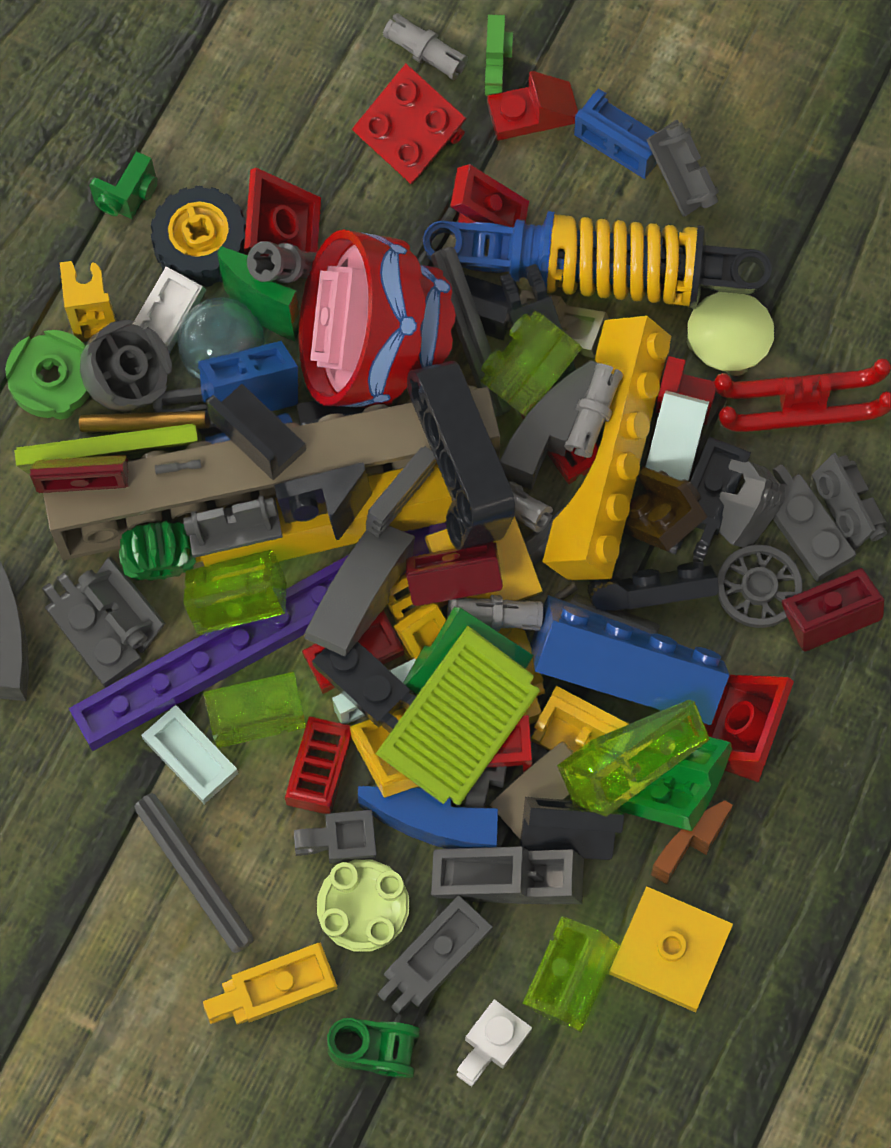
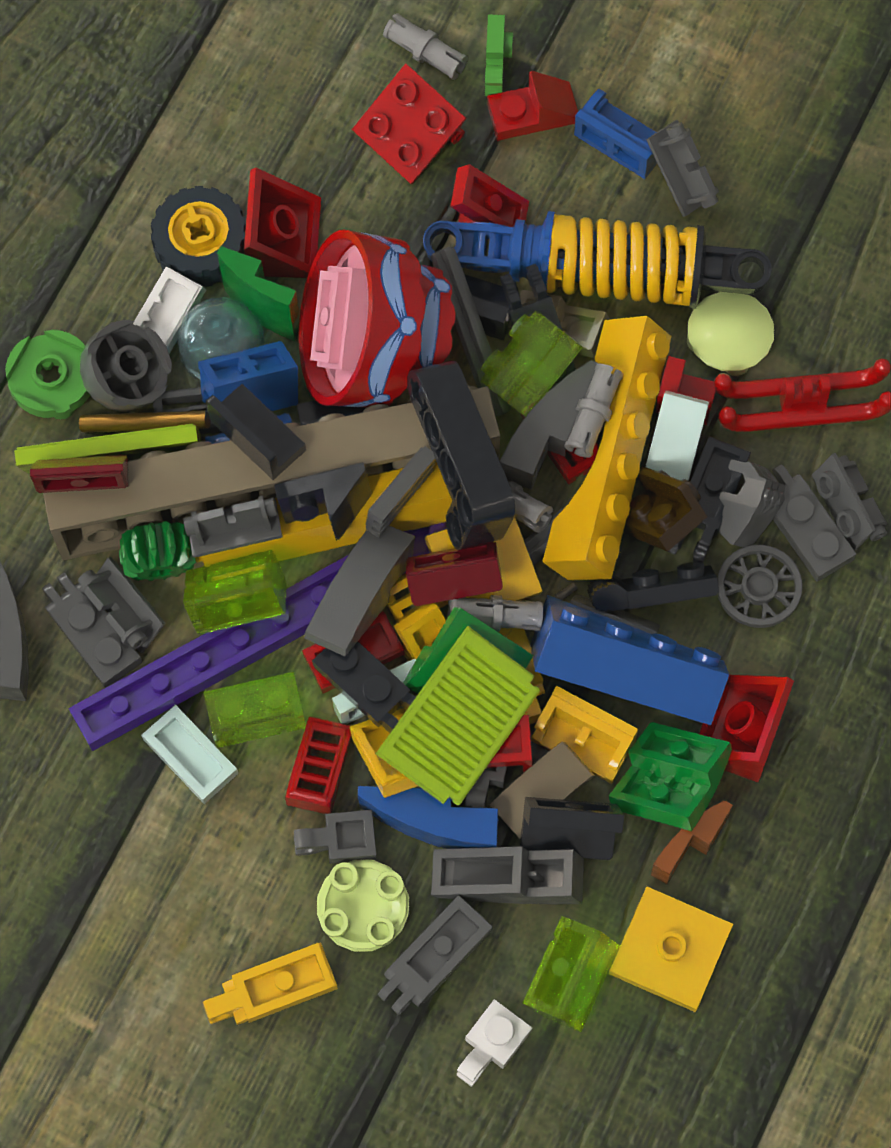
(85, 304): yellow hinge -> none
(135, 185): green bracket -> none
(174, 467): dark grey piece -> none
(194, 873): dark grey axle -> none
(283, 264): dark grey pin -> none
(376, 1047): green piece -> none
(632, 757): clear neon green slope -> none
(834, 609): dark red slope -> none

